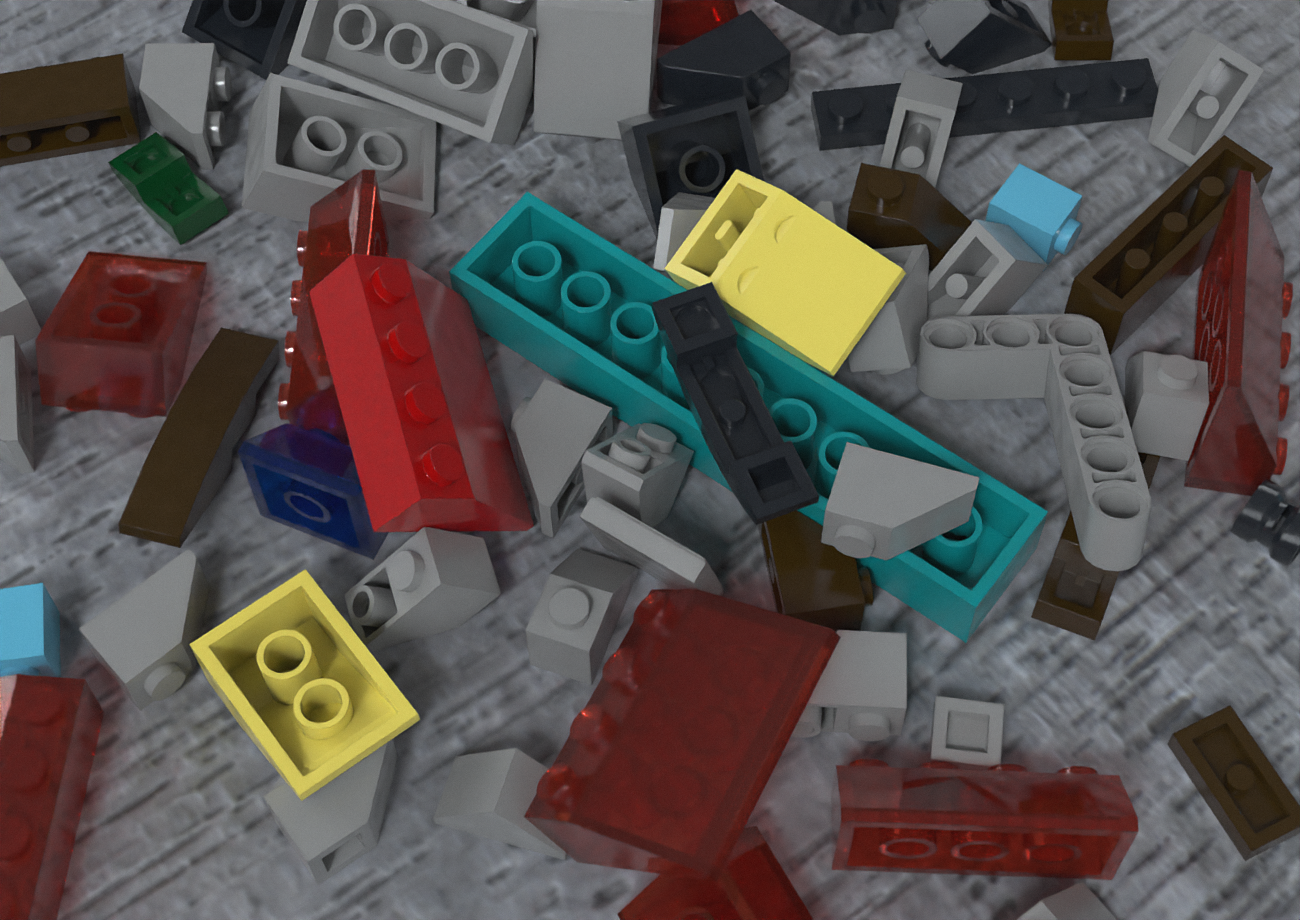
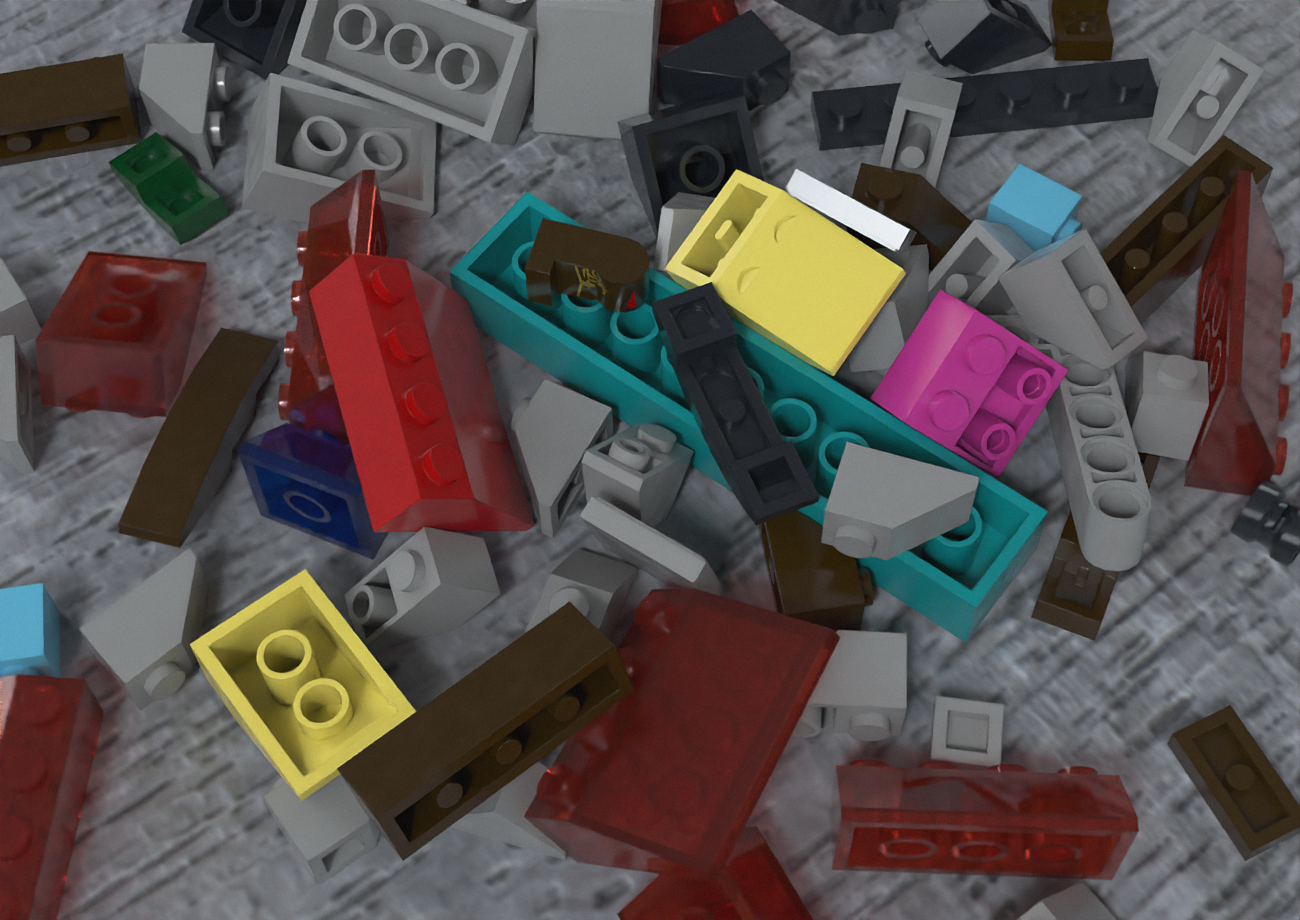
(487, 729): none -> dark brown brick
(587, 266): none -> dark brown leg
(850, 211): none -> tile
(969, 384): none -> dark pink slope
(1074, 301): none -> light grey slope

